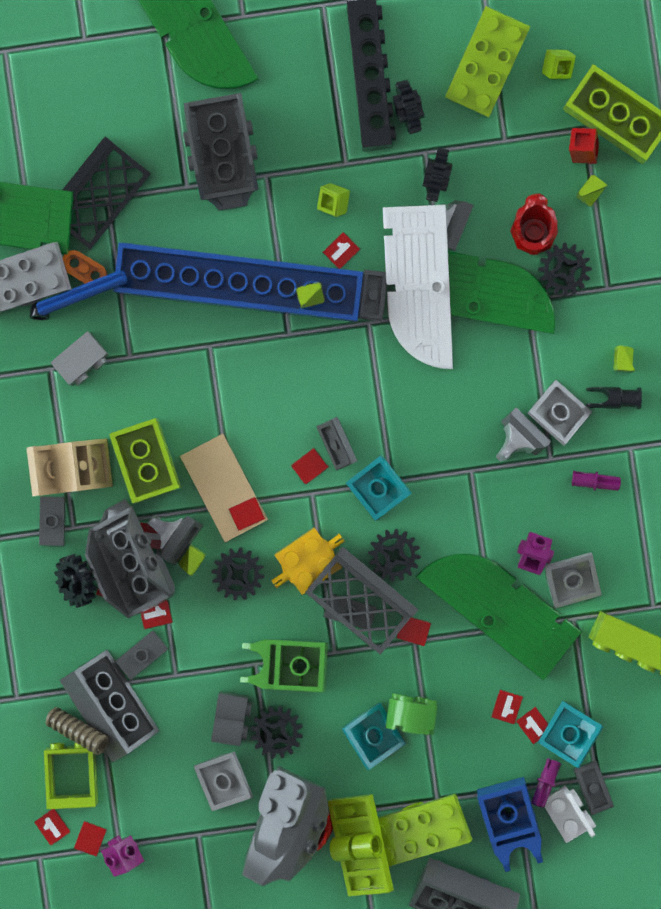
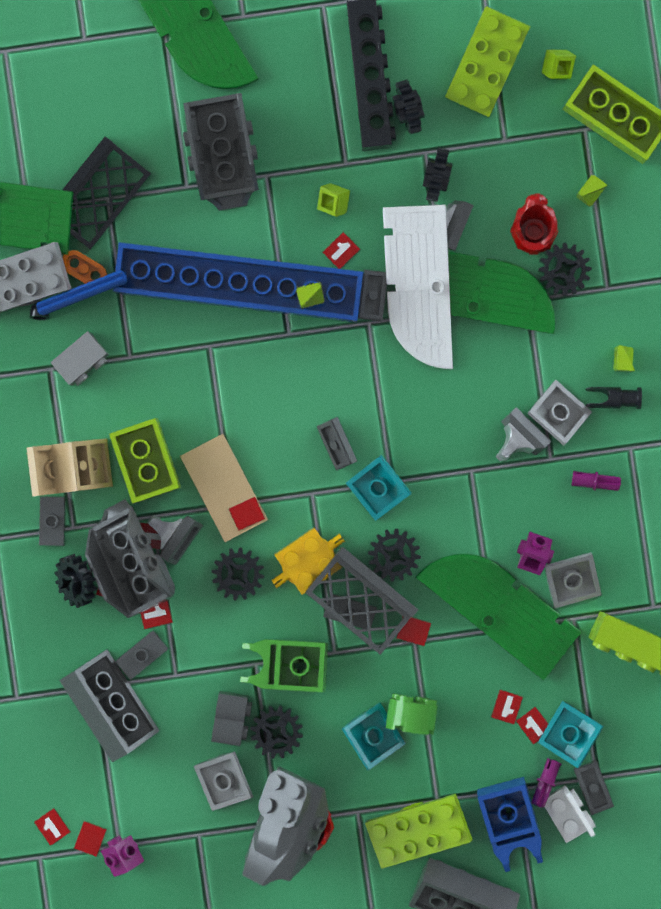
(74, 800): lime window -> none
(77, 731): dark tan piece -> none
(191, 560): lime slope -> none
(309, 466): red sticker -> none
(359, 845): lime plate -> none
(584, 145): red brick -> none

